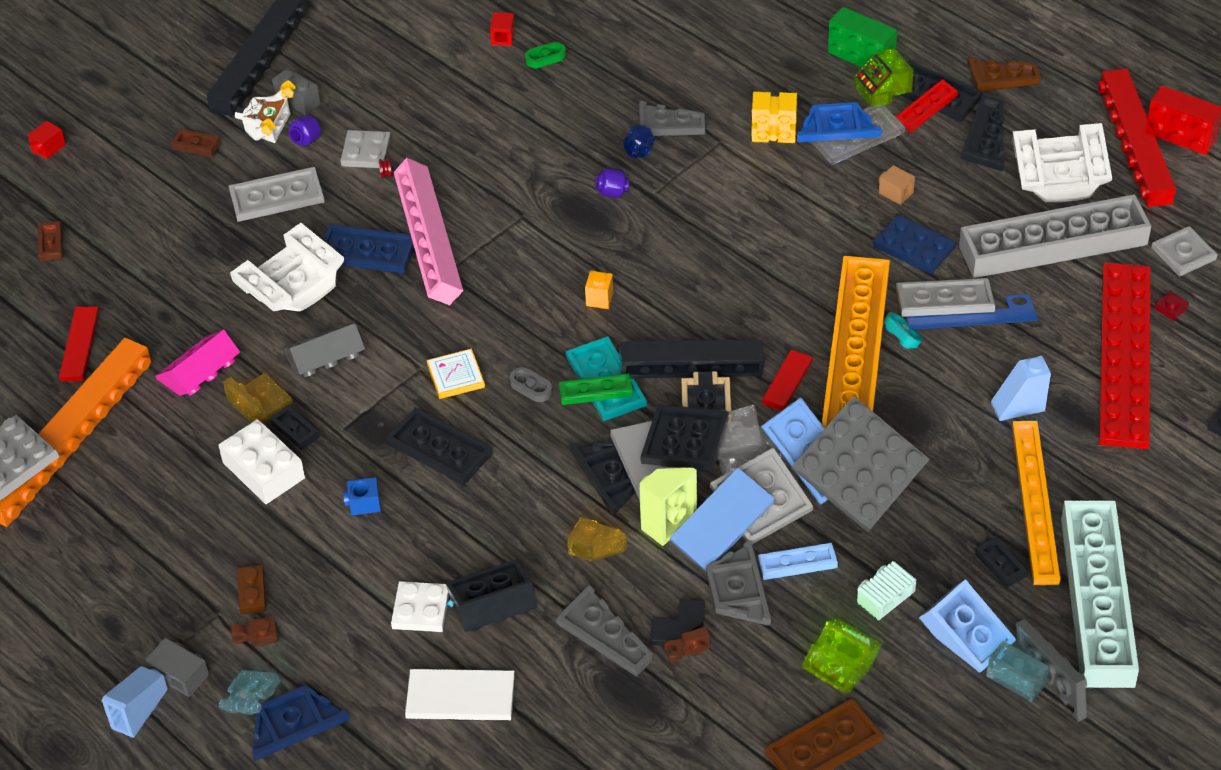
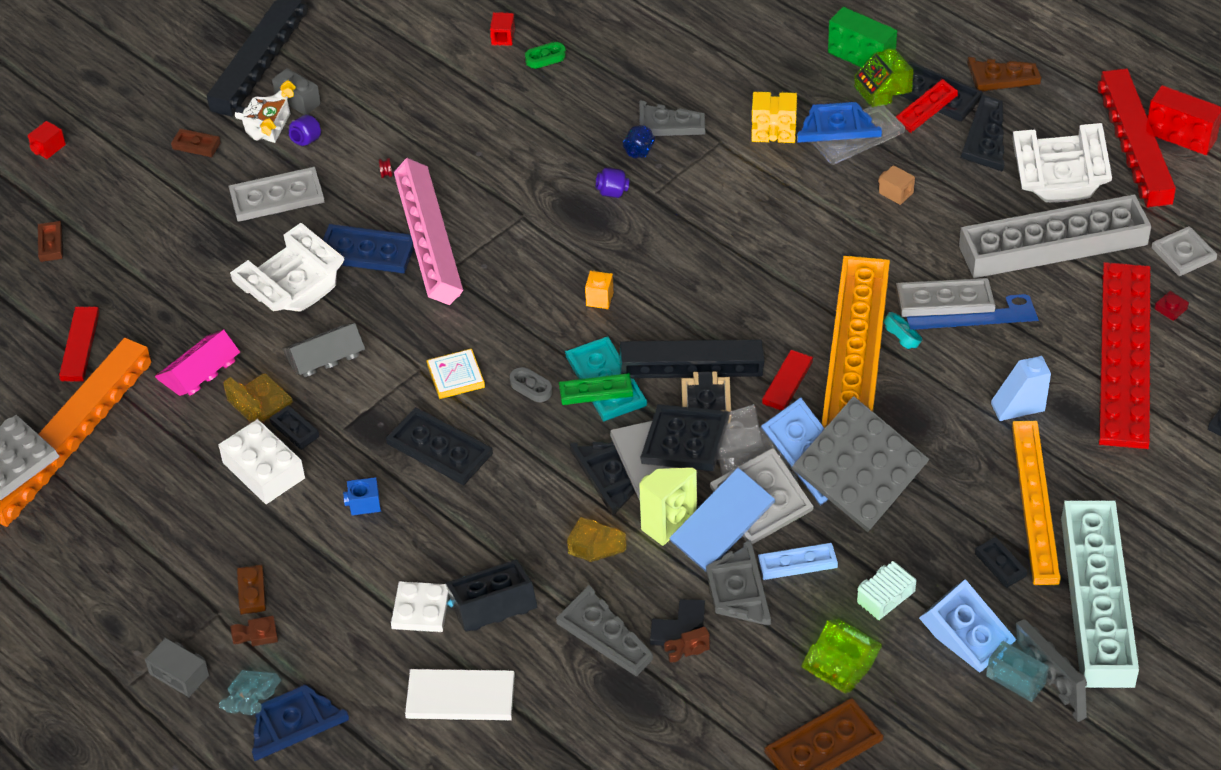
(134, 700): light blue slope -> none
(365, 148): light grey plate -> none
(914, 244): dark blue plate -> none

